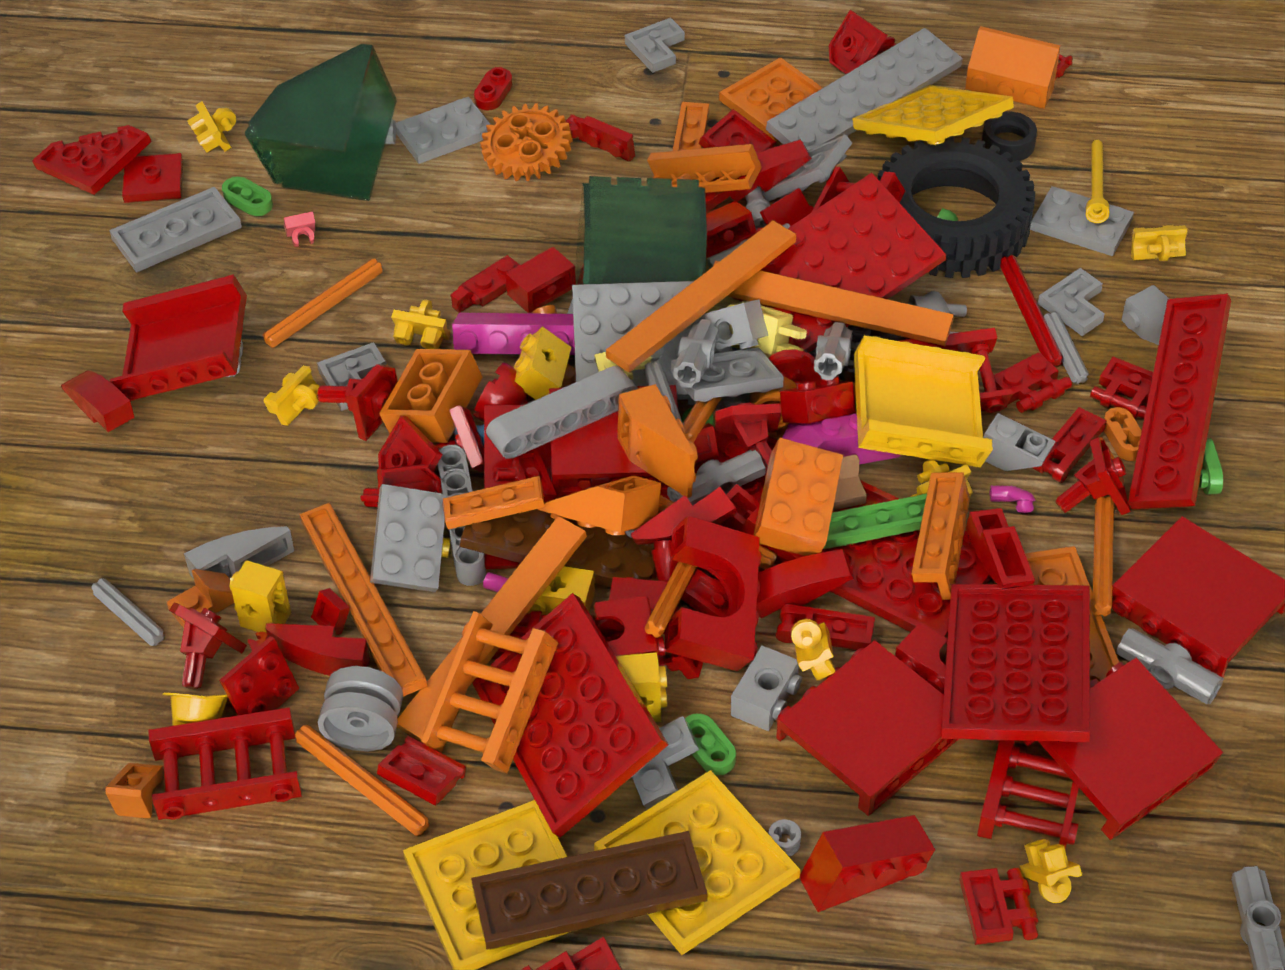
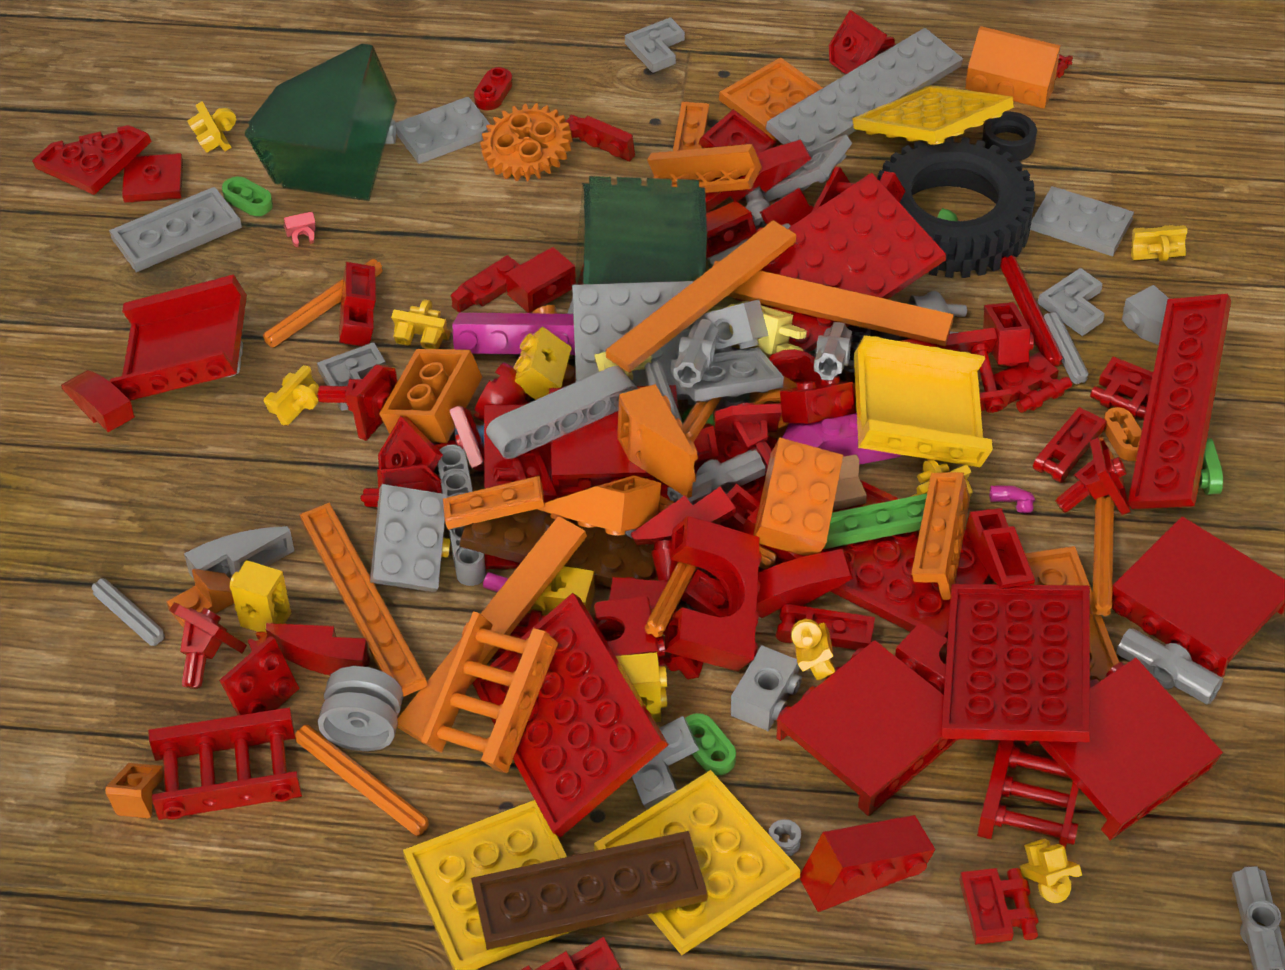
(195, 708): yellow piece -> none
(330, 610): red plate -> none
(357, 304): none -> red slope
(421, 770): red plate -> none
(1012, 333): none -> red brick
(1016, 445): light grey slope -> none
(1097, 208): yellow piece -> none

